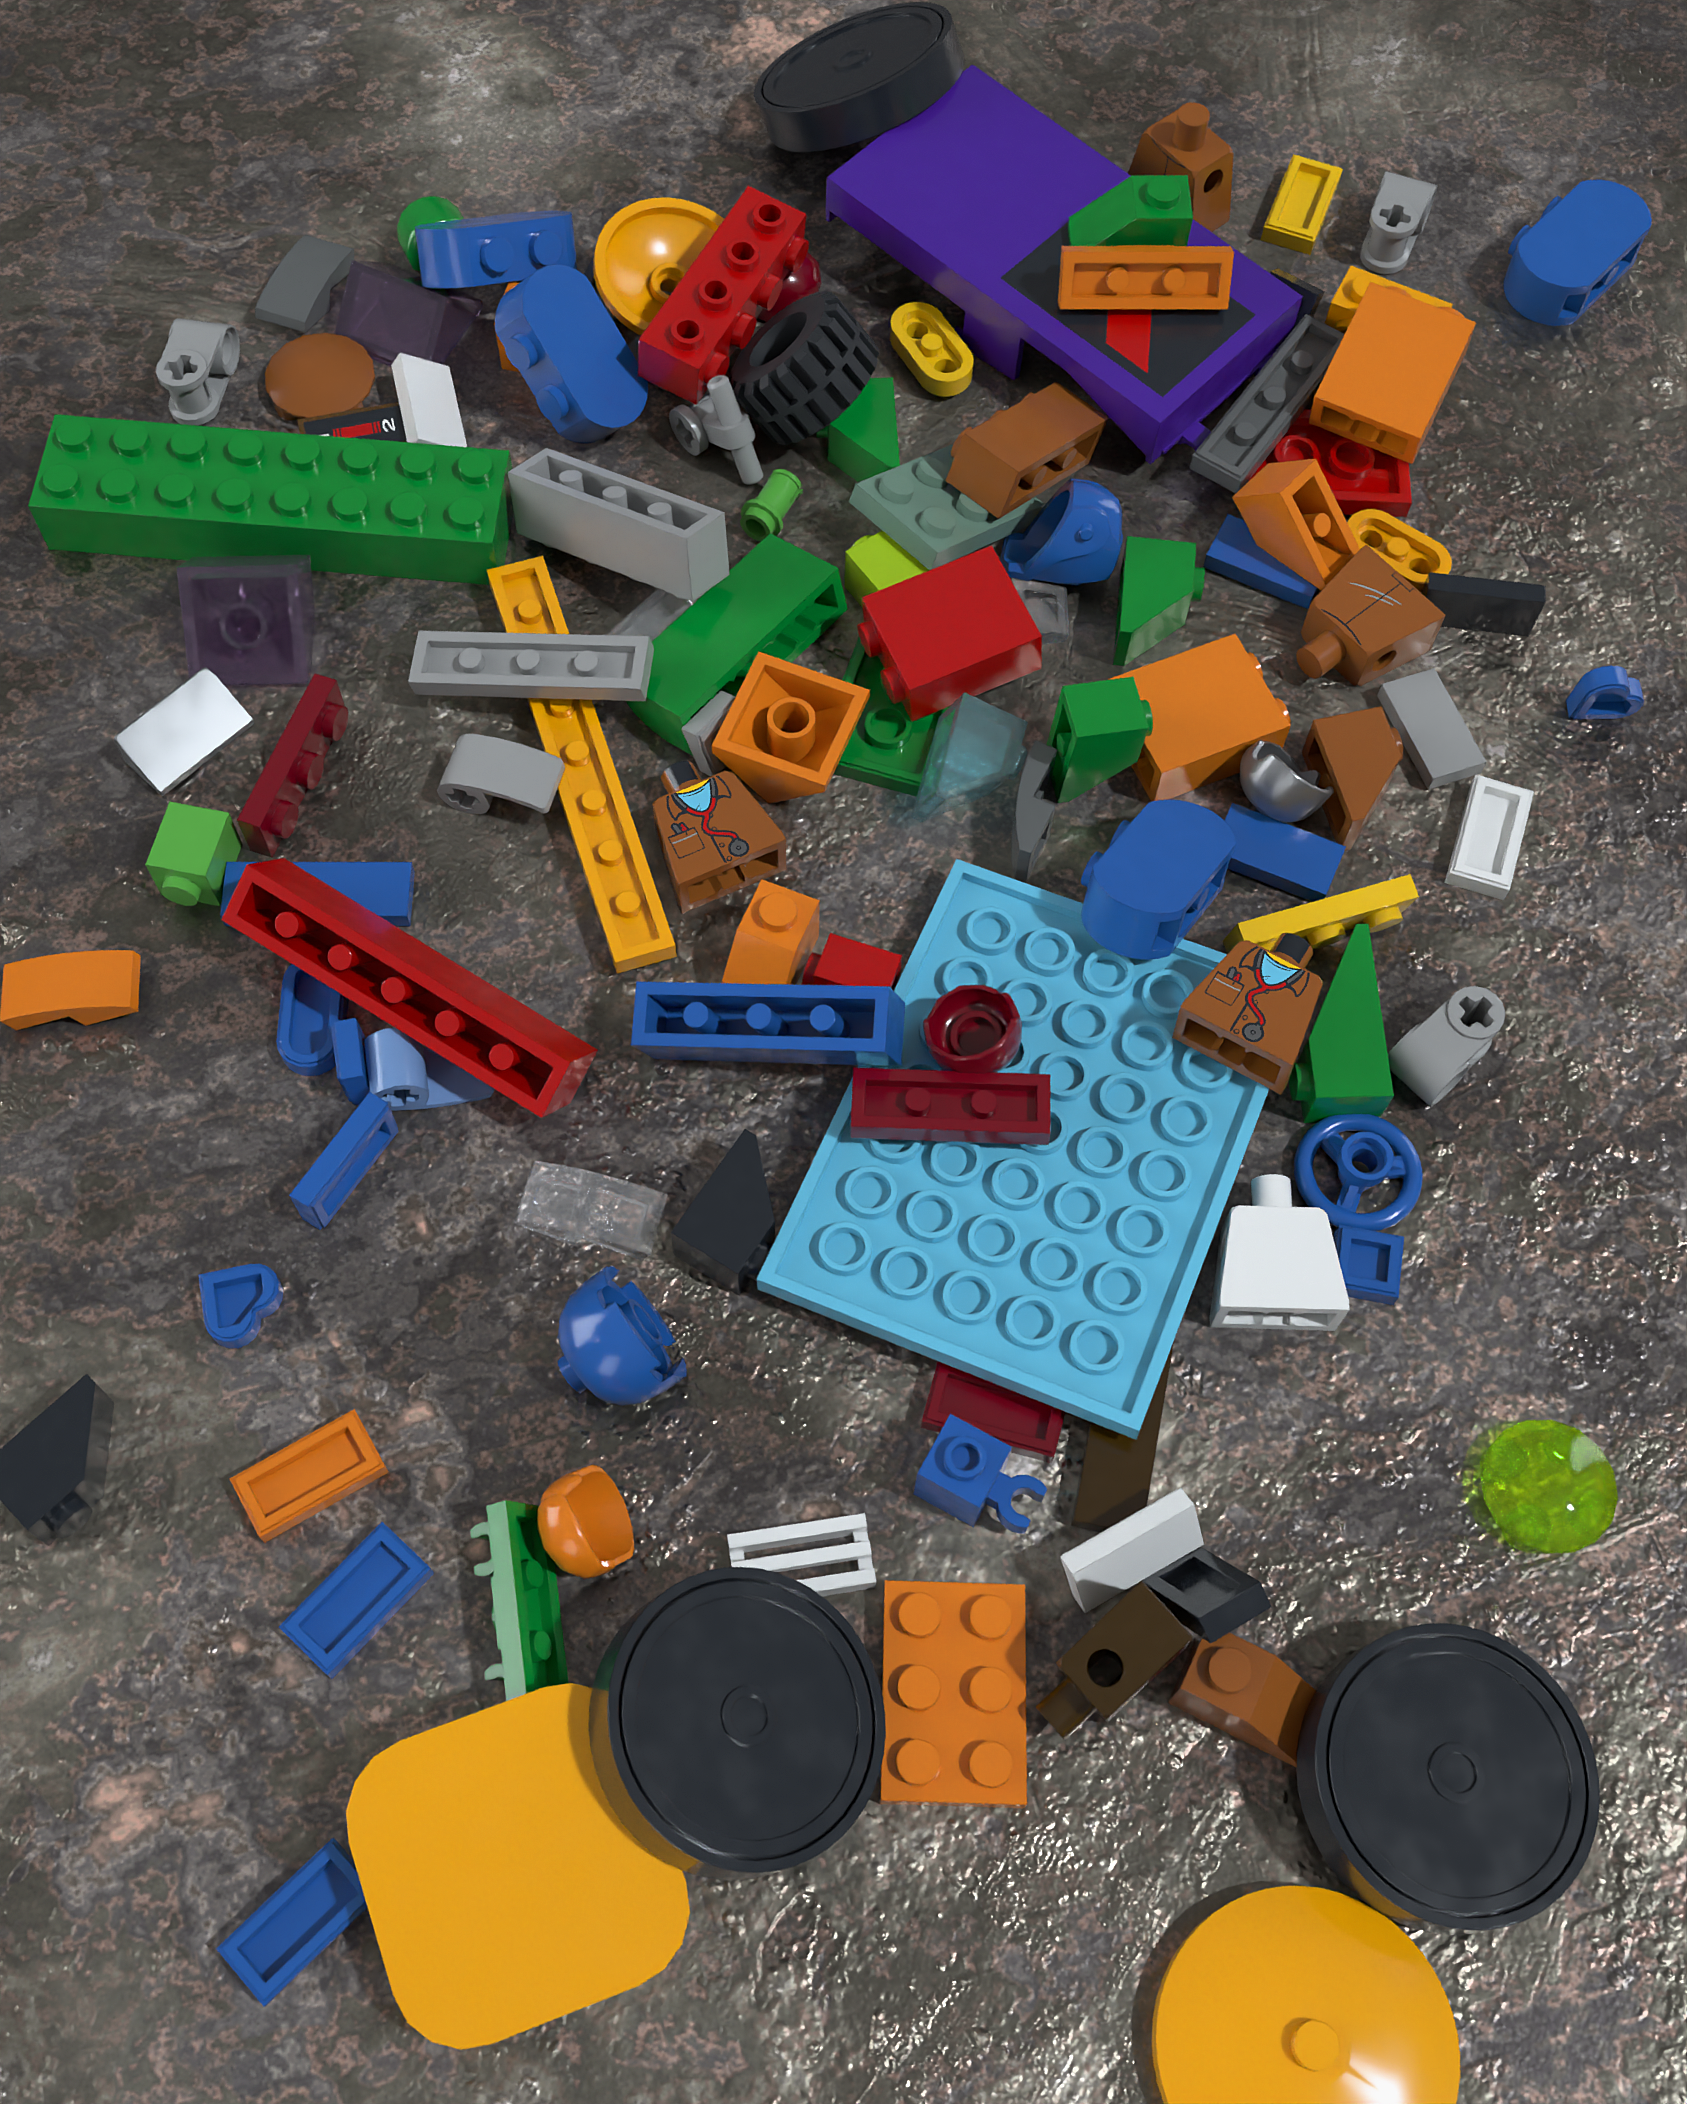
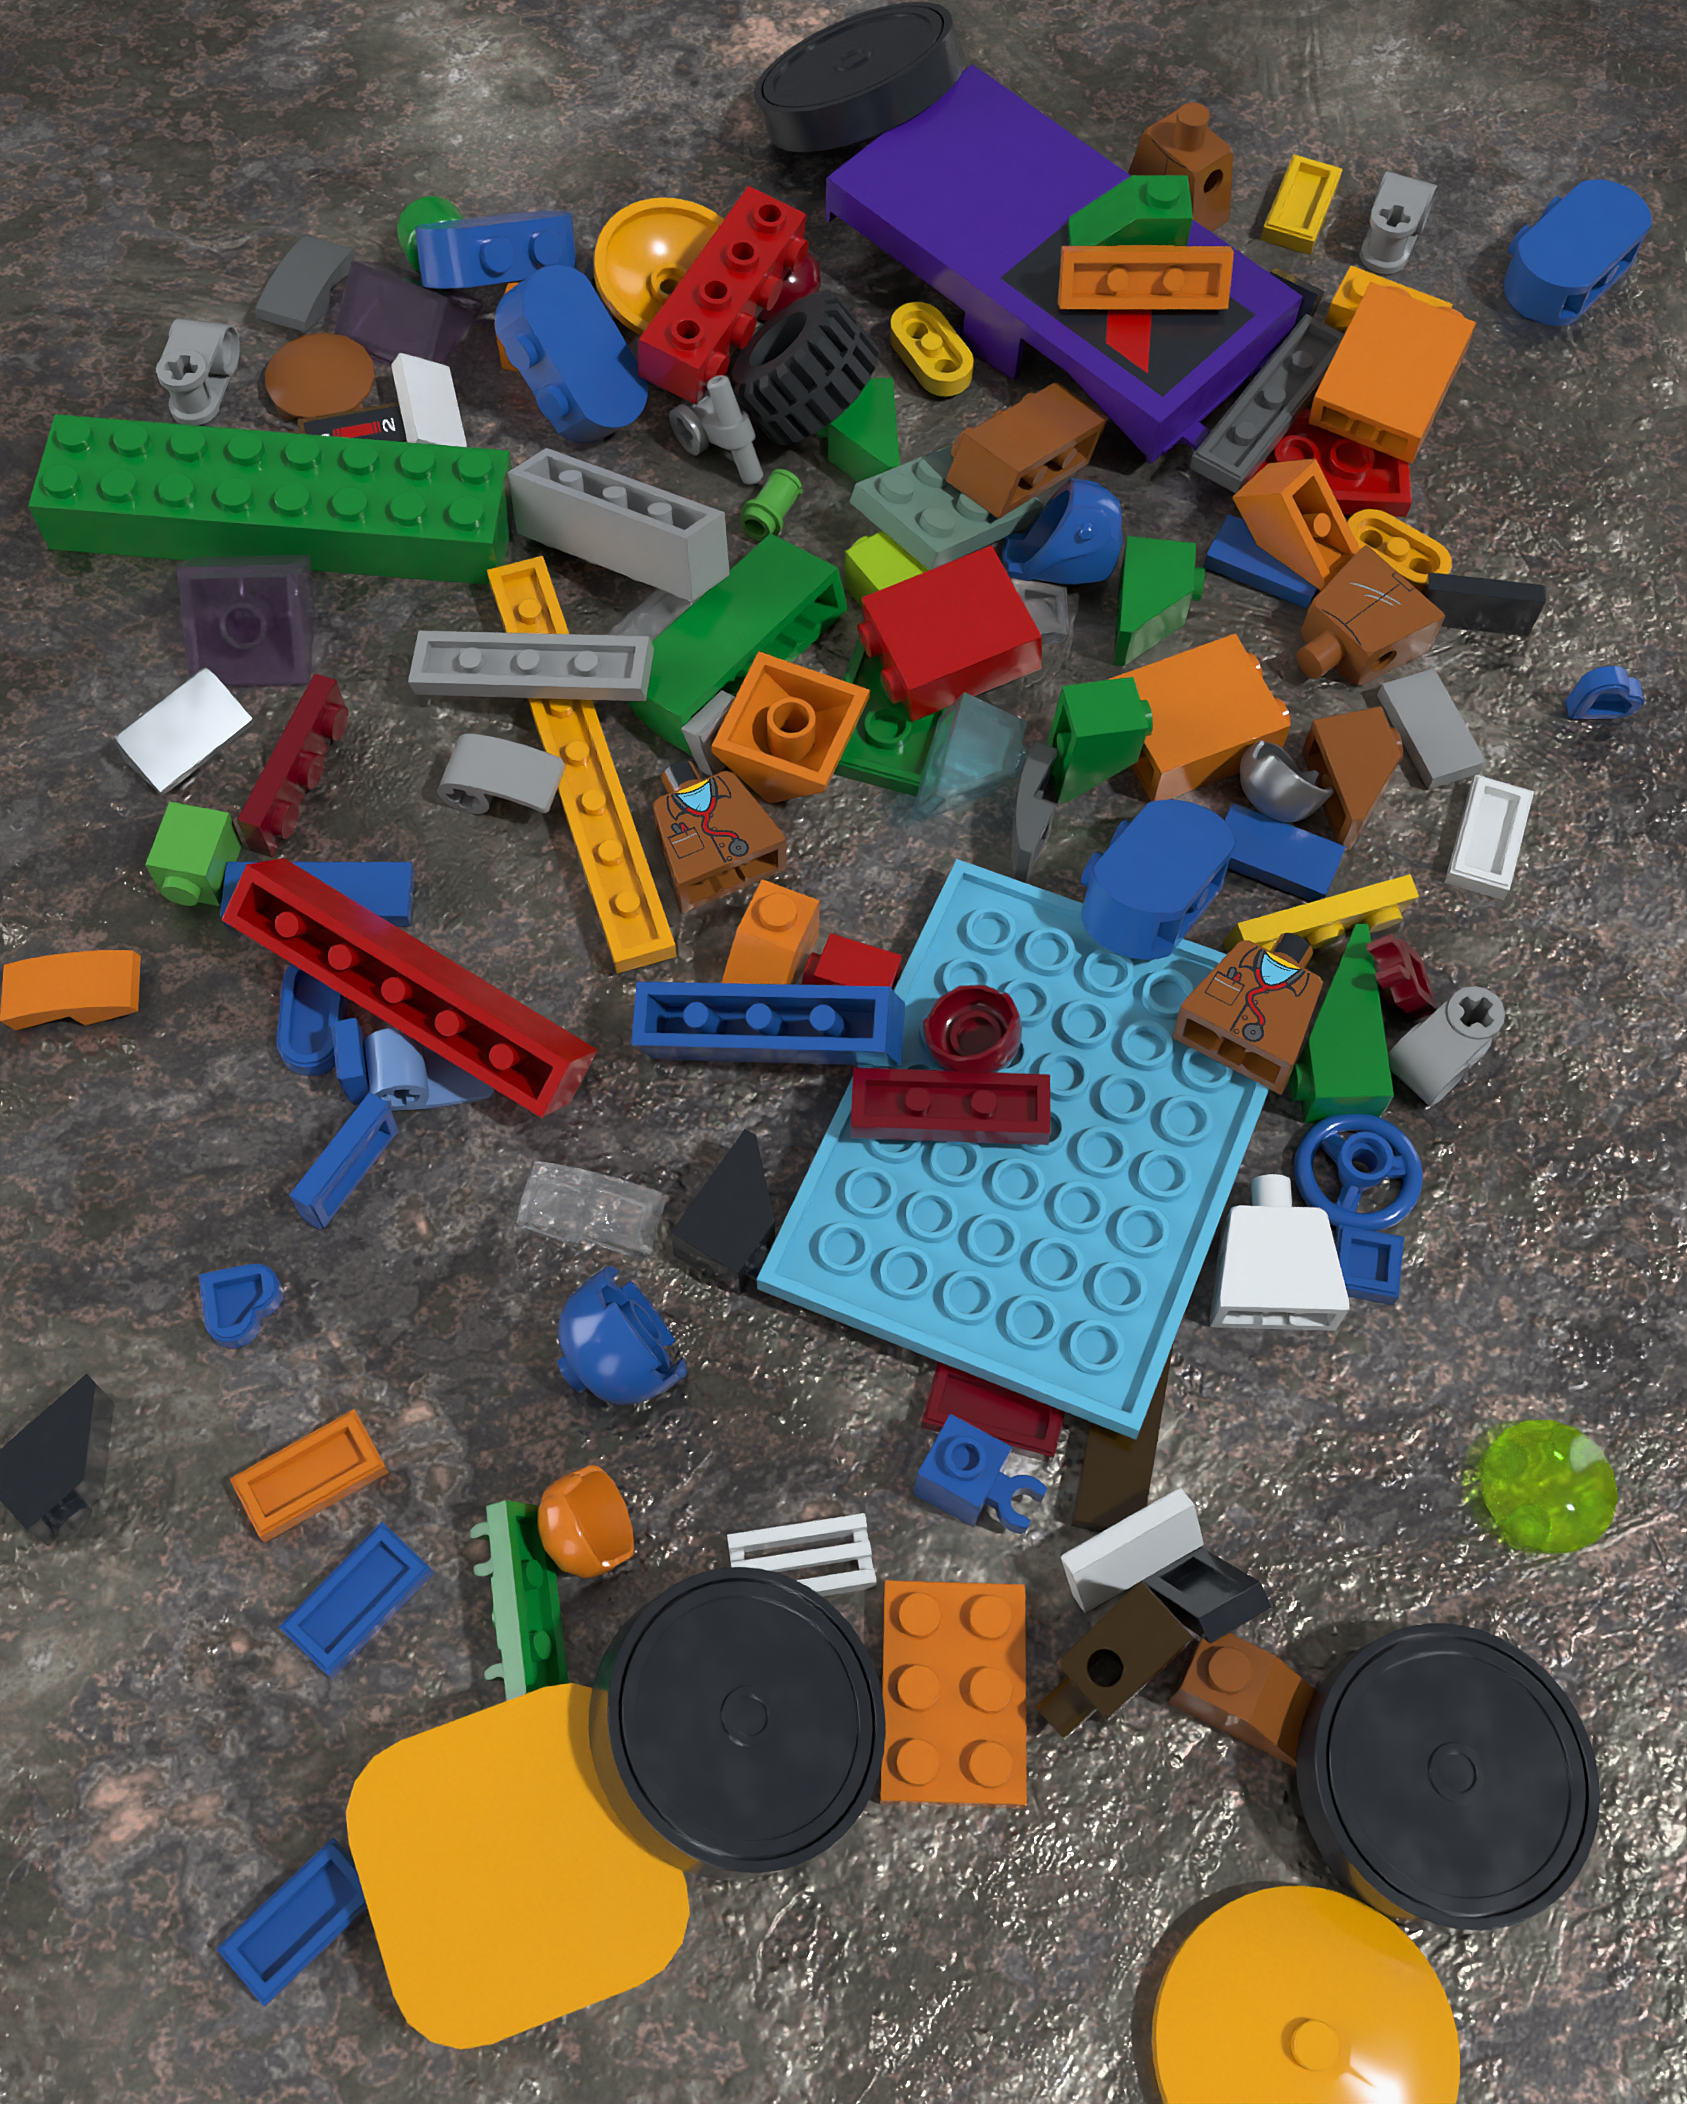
(1403, 976): none -> dark red plate

